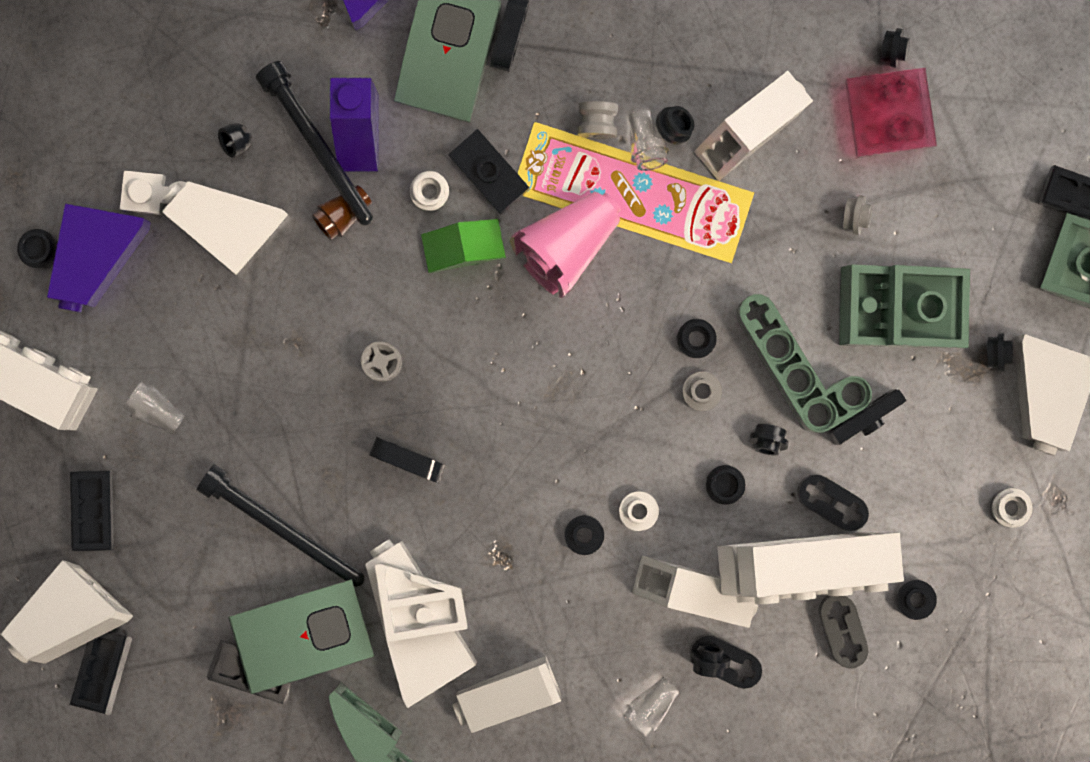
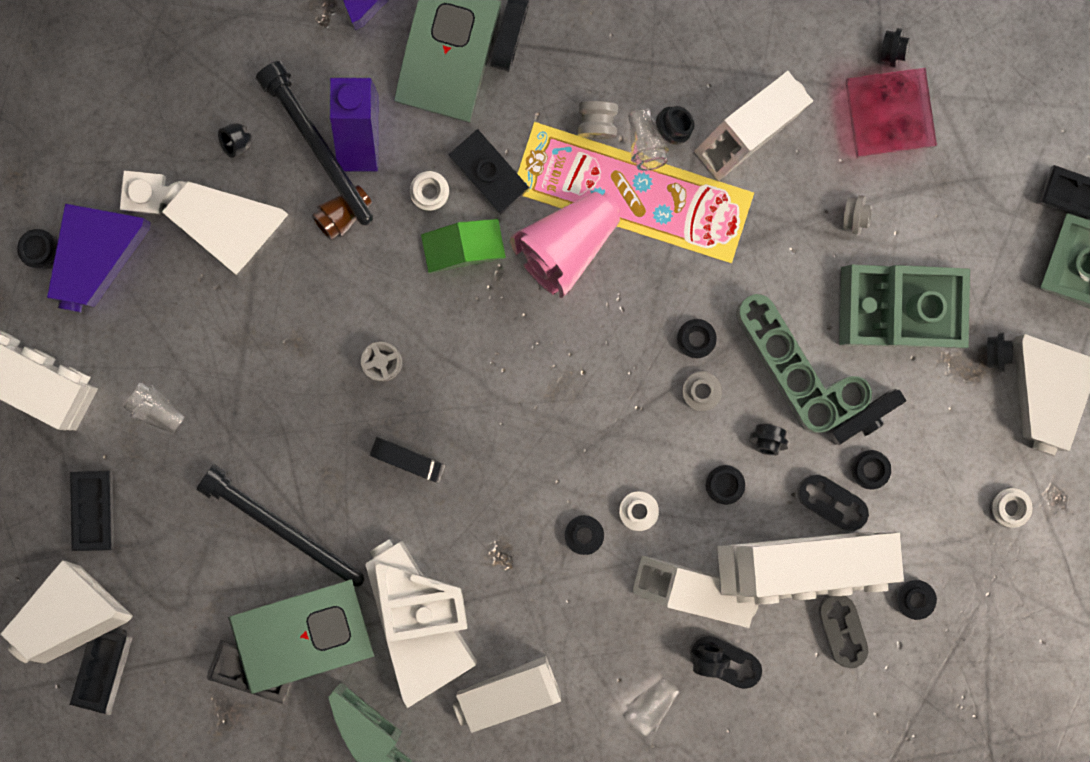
(883, 469): none -> black plate

